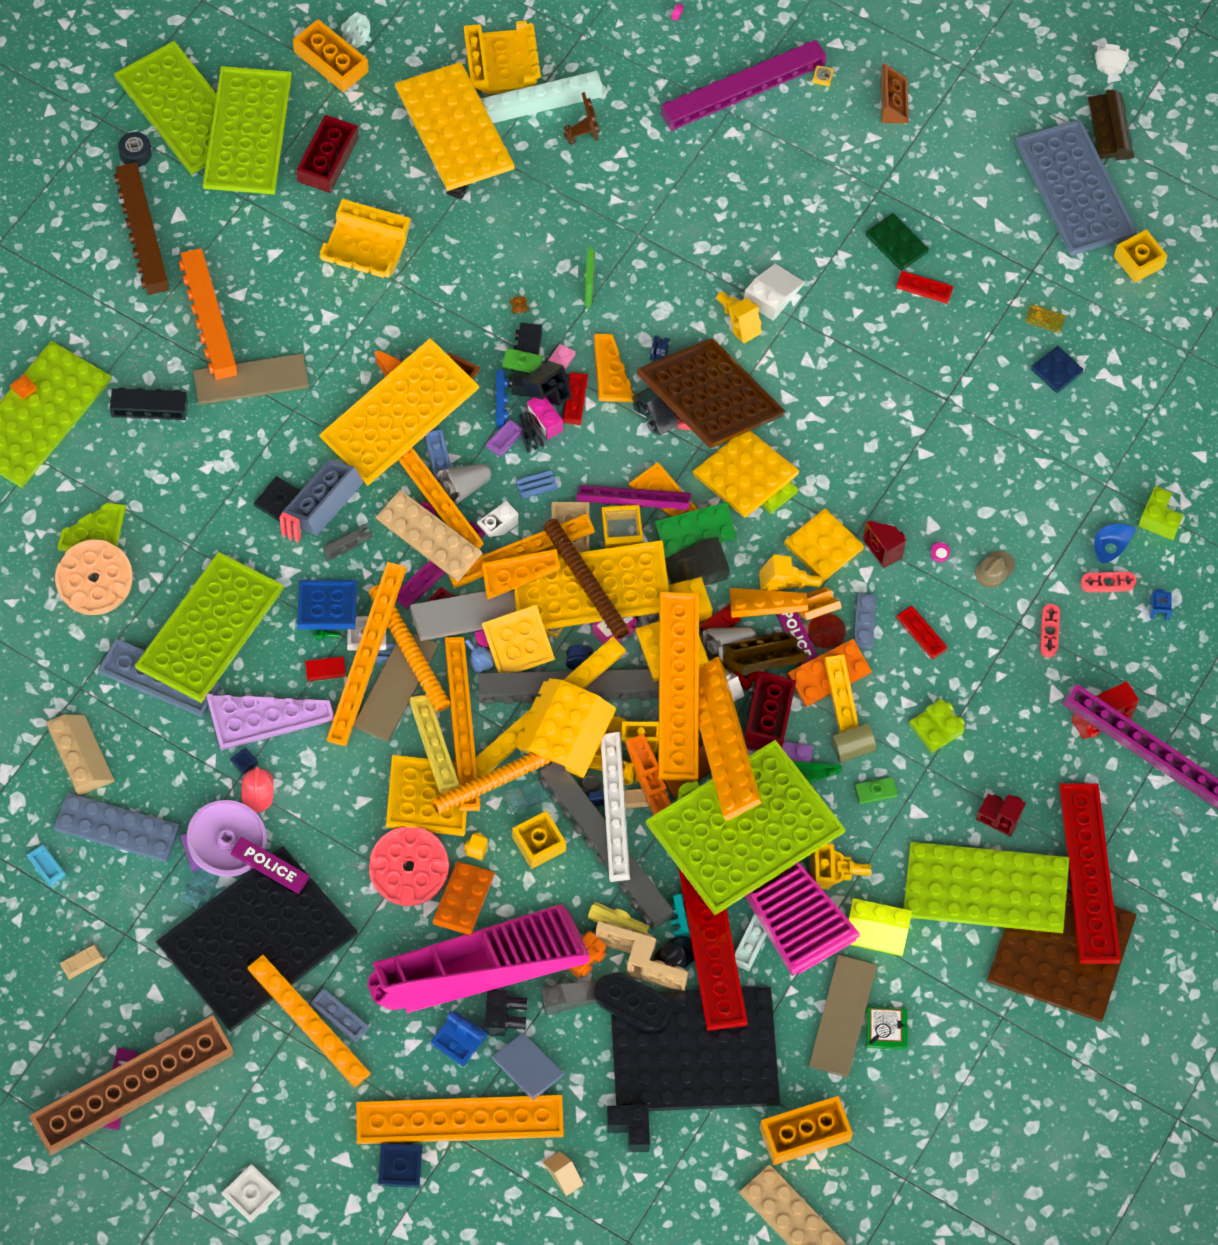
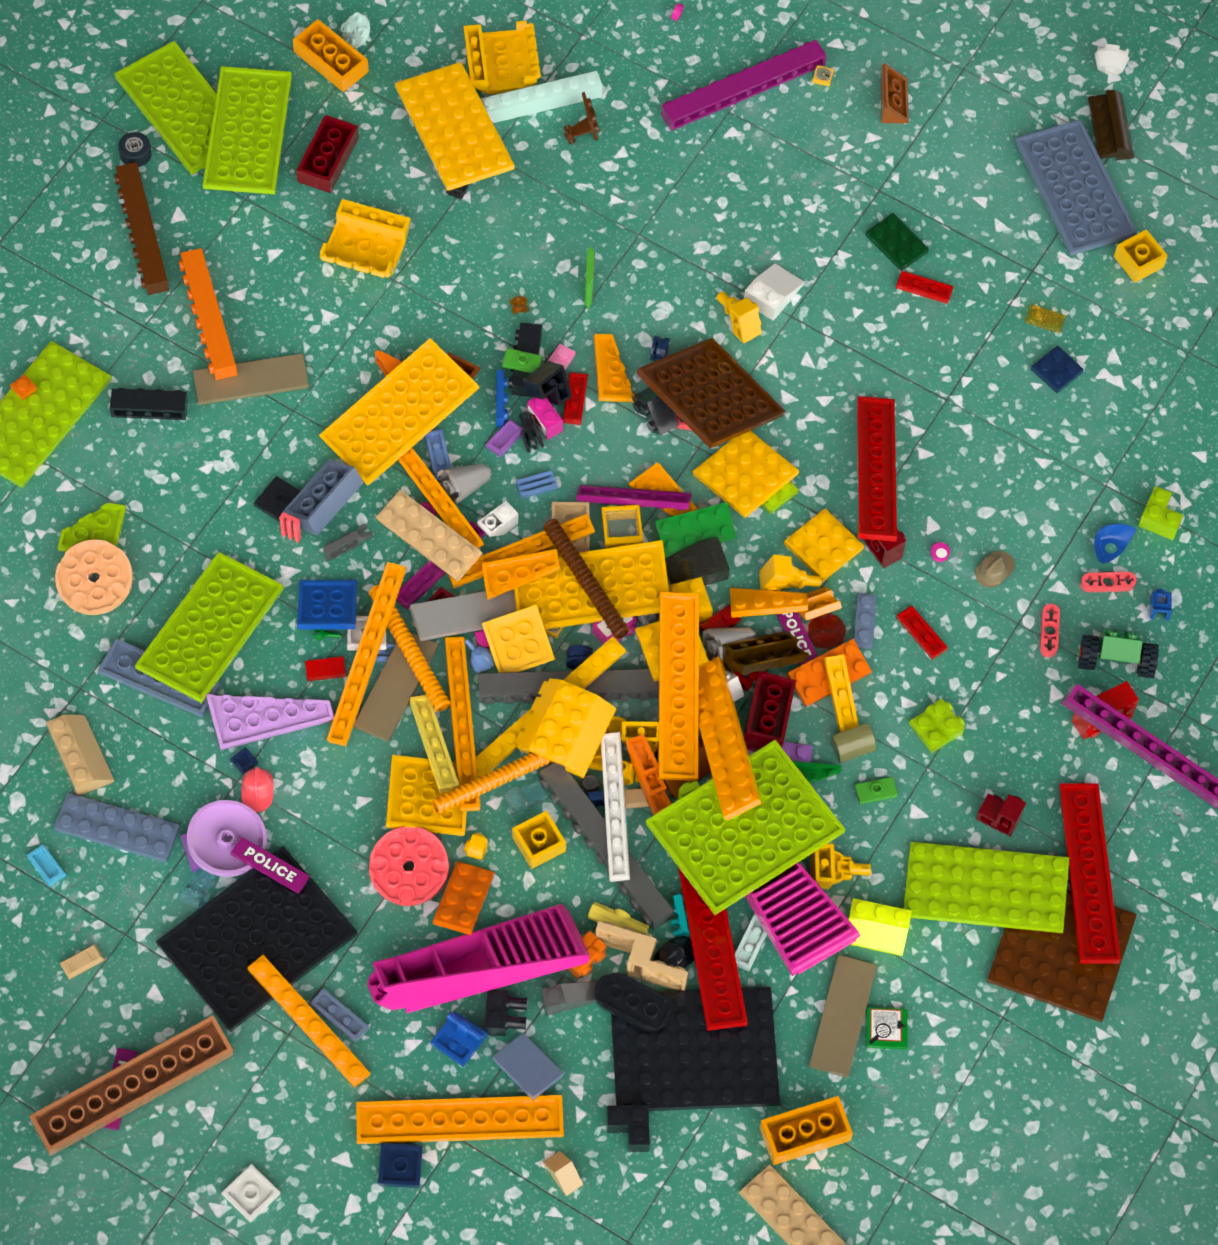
(876, 469): none -> red plate
(1119, 647): none -> brick

